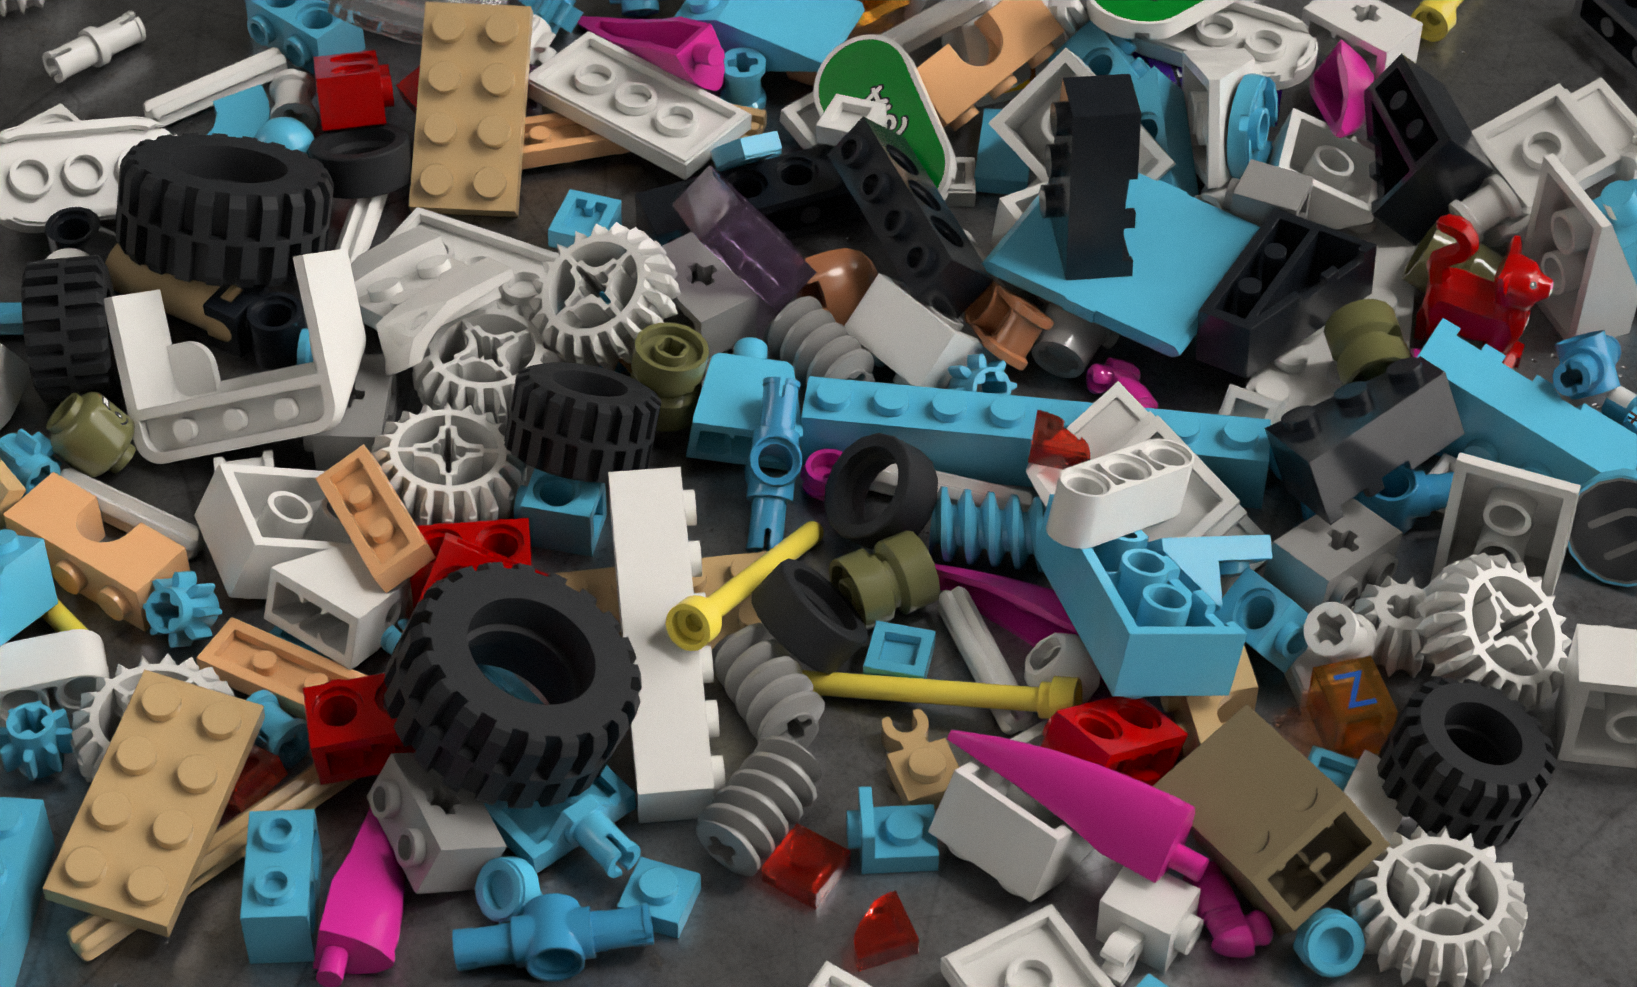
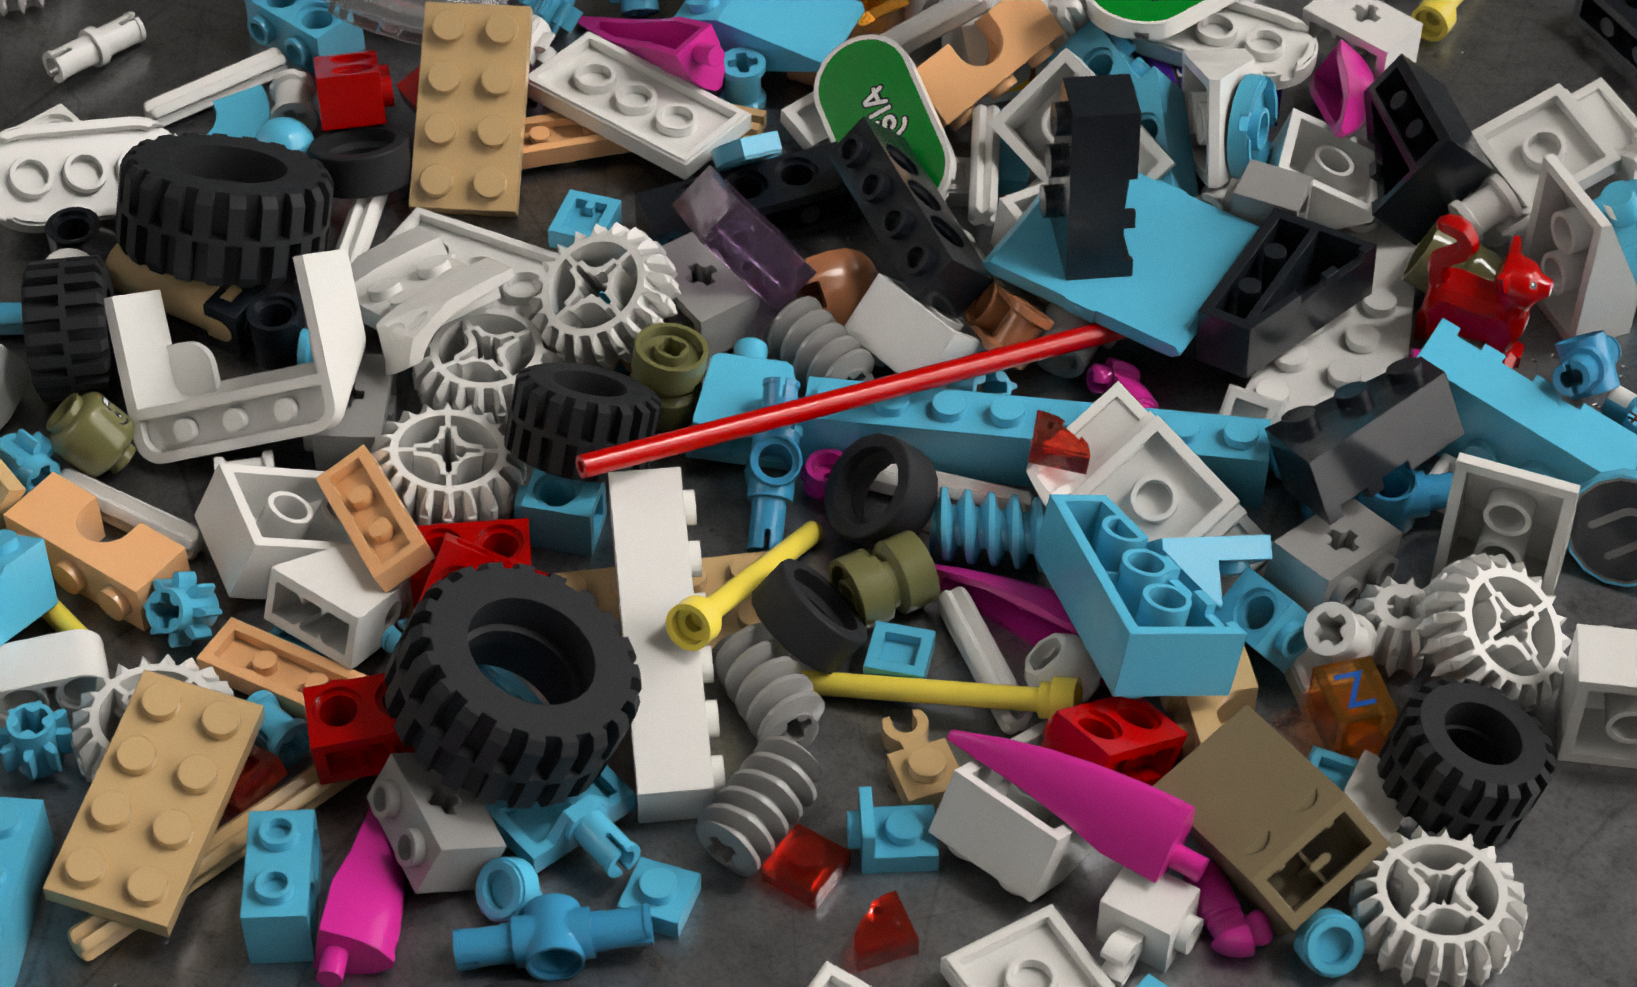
(841, 399): none -> red piece
(844, 114): white plate -> none
(983, 167): none -> white axle
(1119, 493): white beam -> none
(1364, 340): olive wheel -> none

